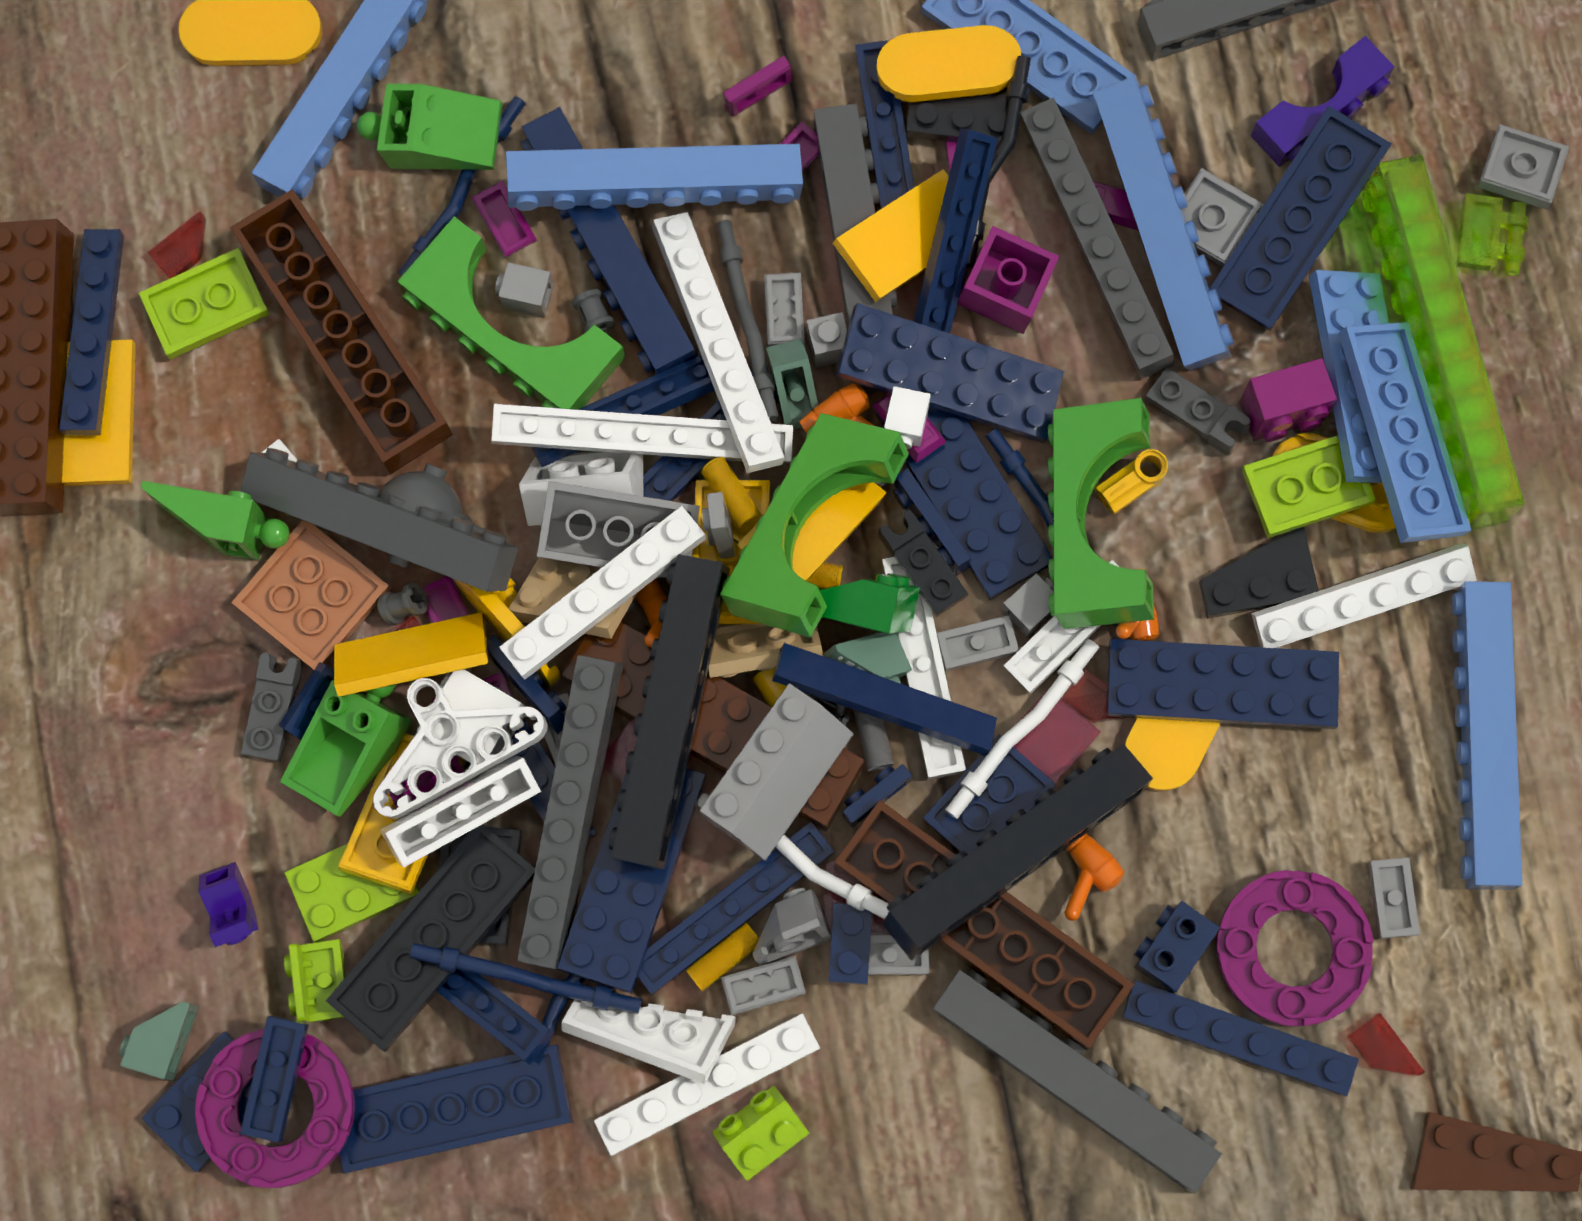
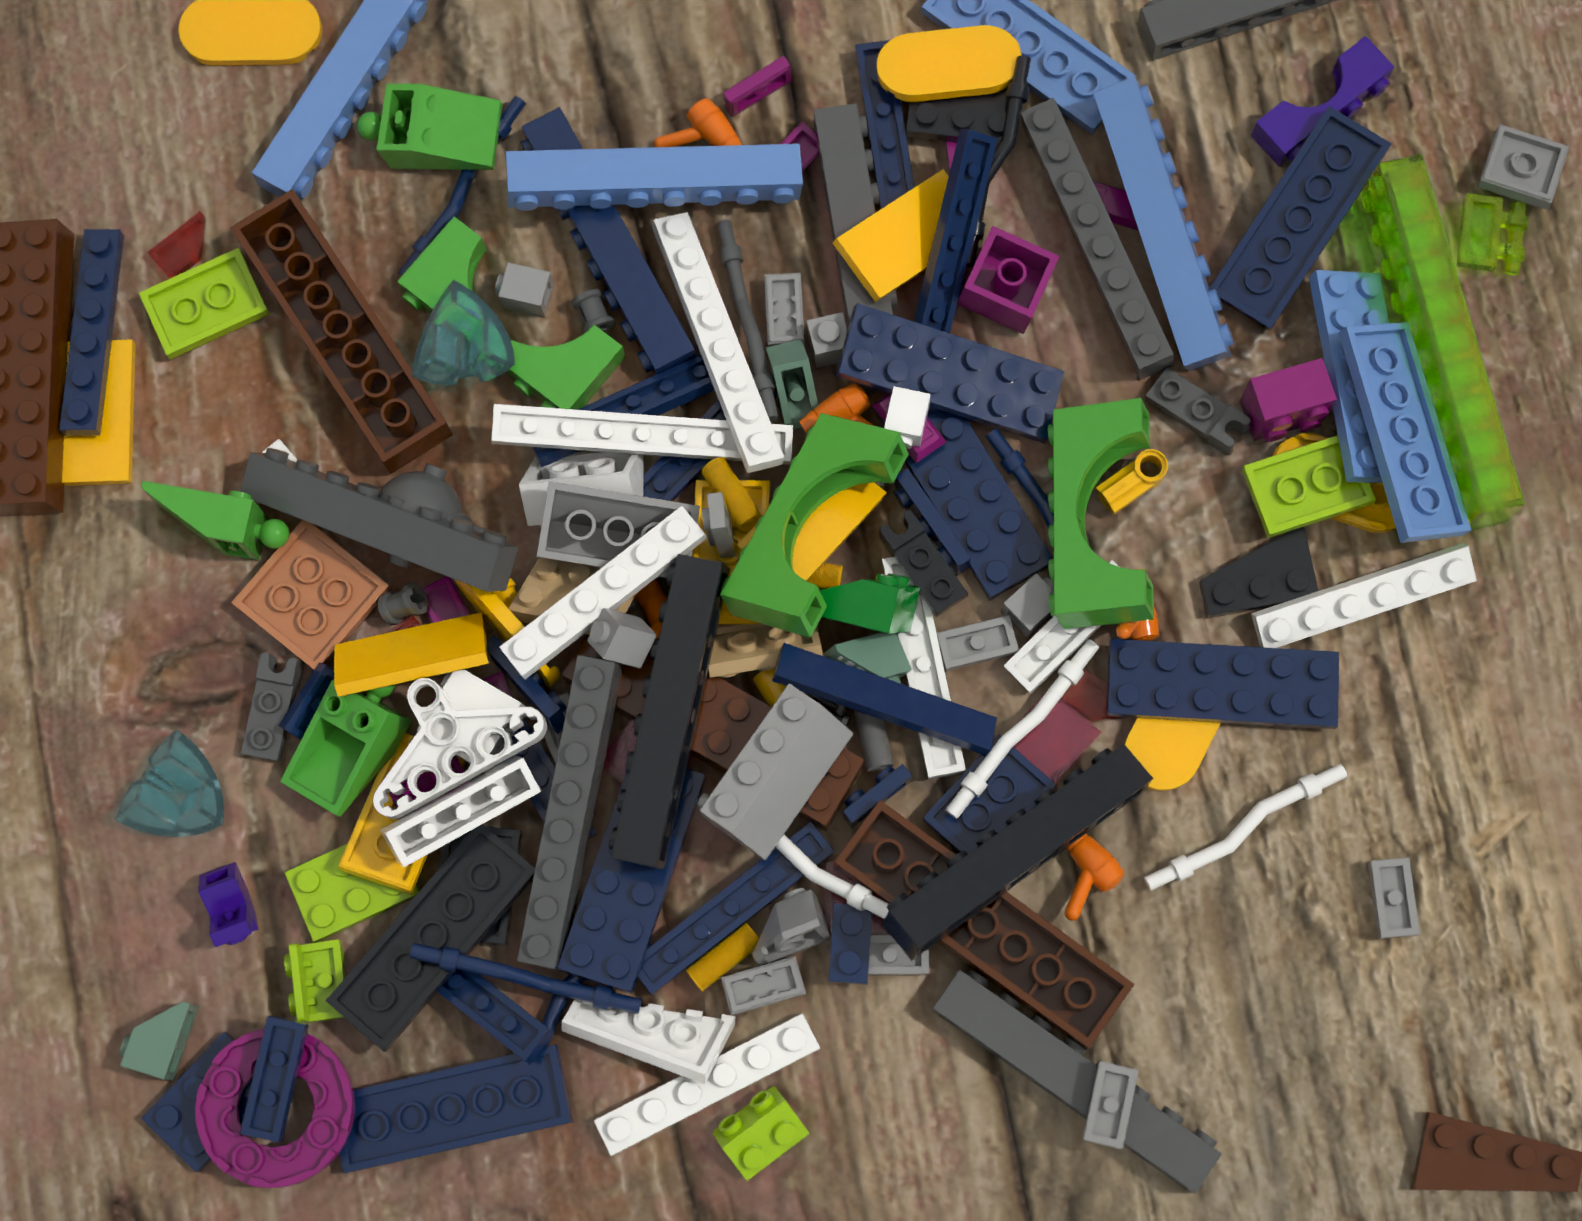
(175, 793): none -> clear light blue brick
(462, 340): none -> clear light blue brick
(504, 223): magenta tile -> none
(621, 637): none -> light grey brick
(707, 123): none -> orange piece
(1110, 1105): none -> light grey plate
(1175, 947): dark blue brick -> none
(1183, 866): none -> white bar
(1219, 215): light grey plate -> none
(1240, 1038): dark blue plate -> none
(1341, 918): magenta plate -> none
(1383, 1048): clear red tile -> none
(1487, 736): medium blue brick -> none

